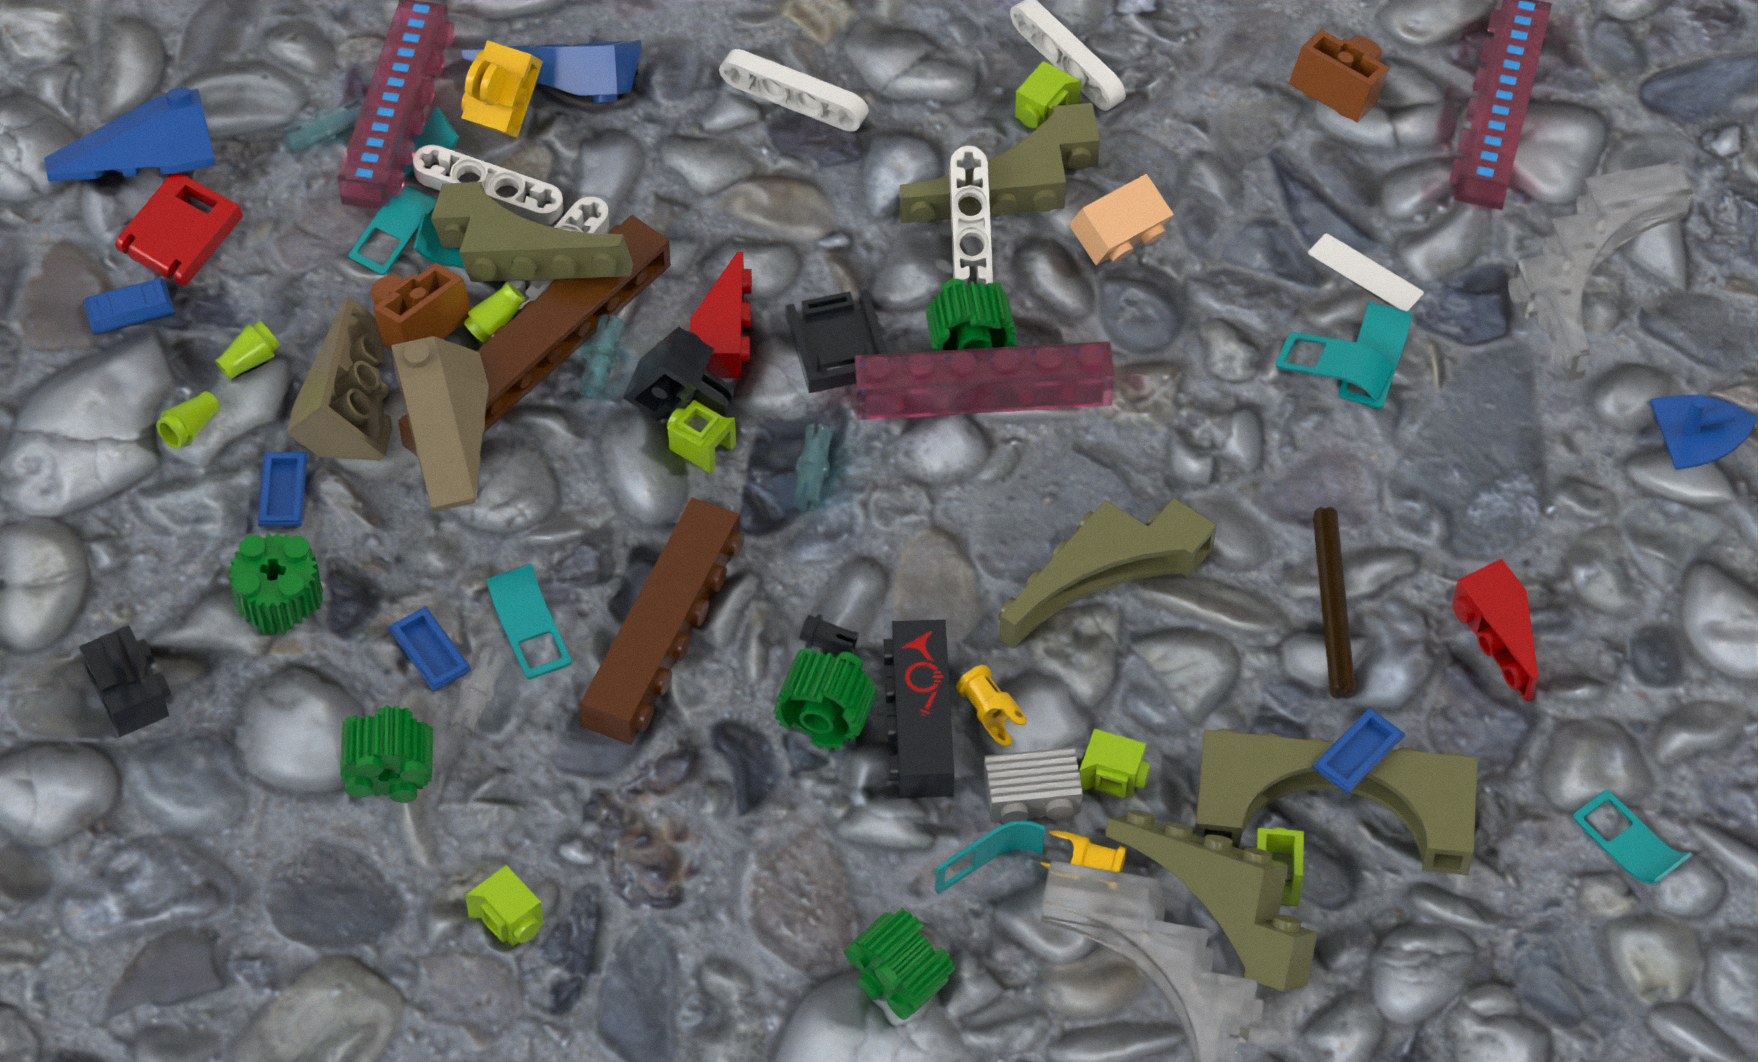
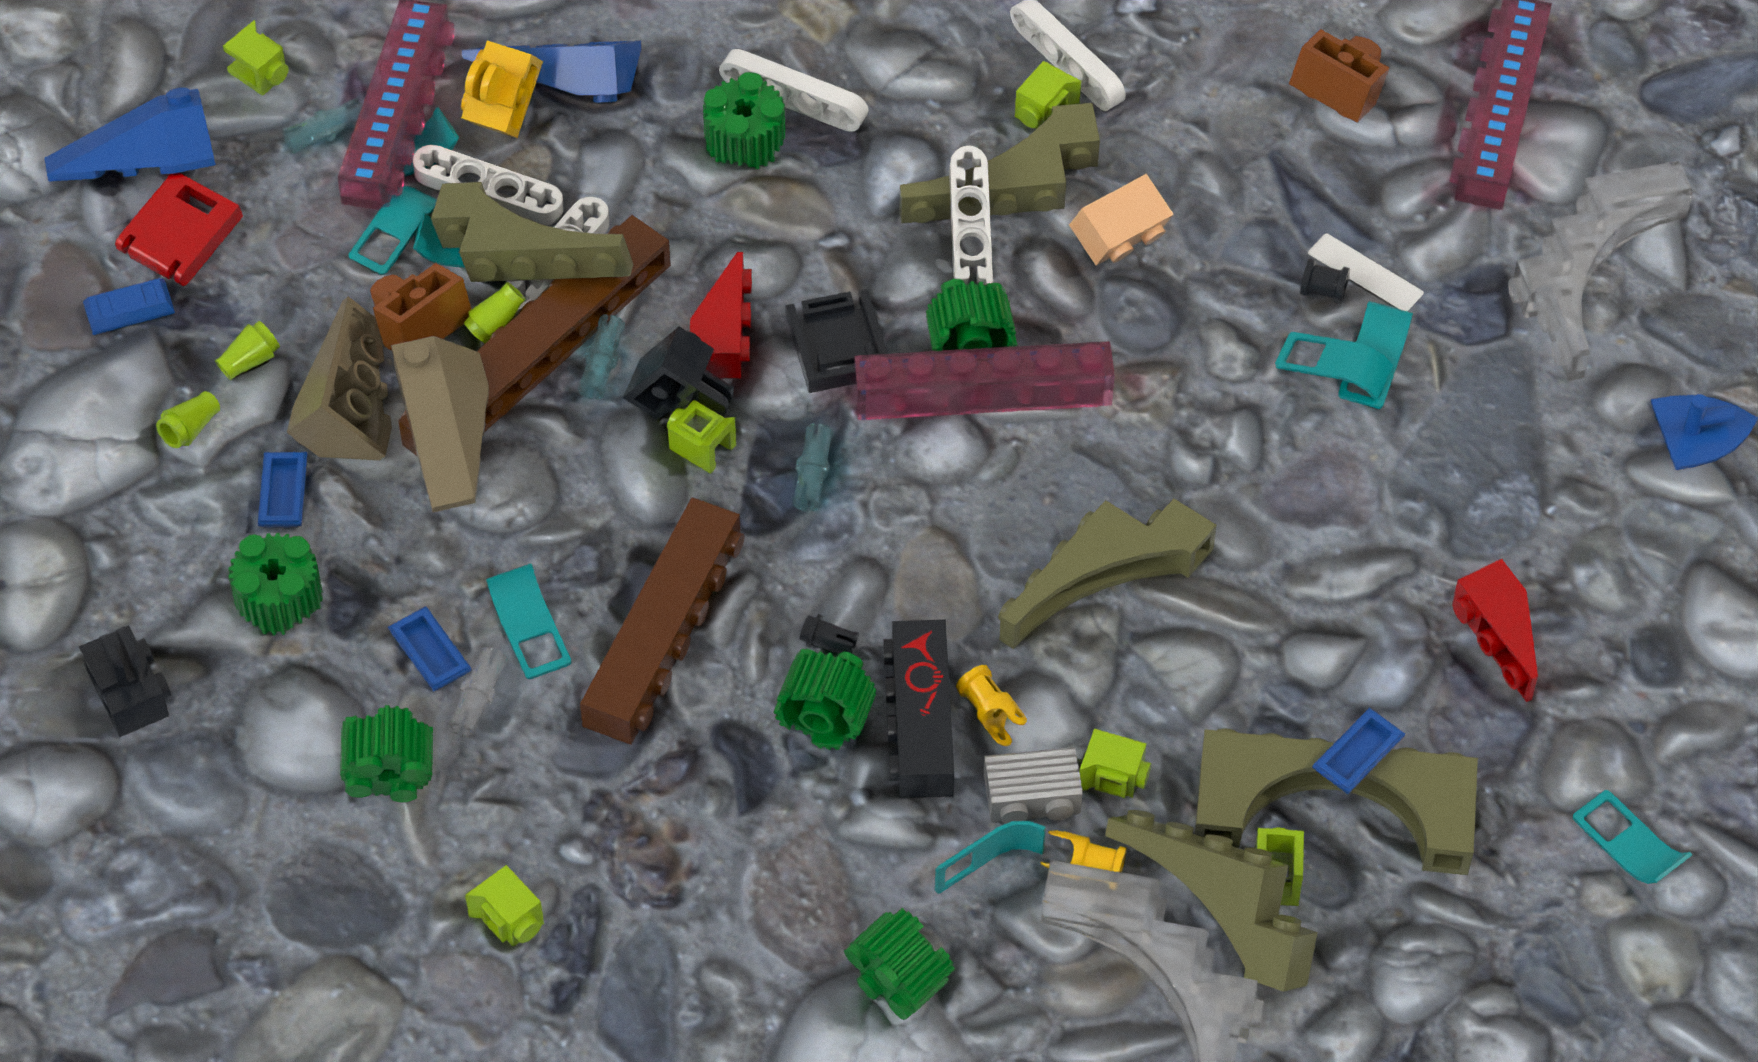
(258, 59): none -> lime window
(744, 121): none -> green brick
(1325, 281): none -> black bush
(1333, 603): dark brown axle -> none

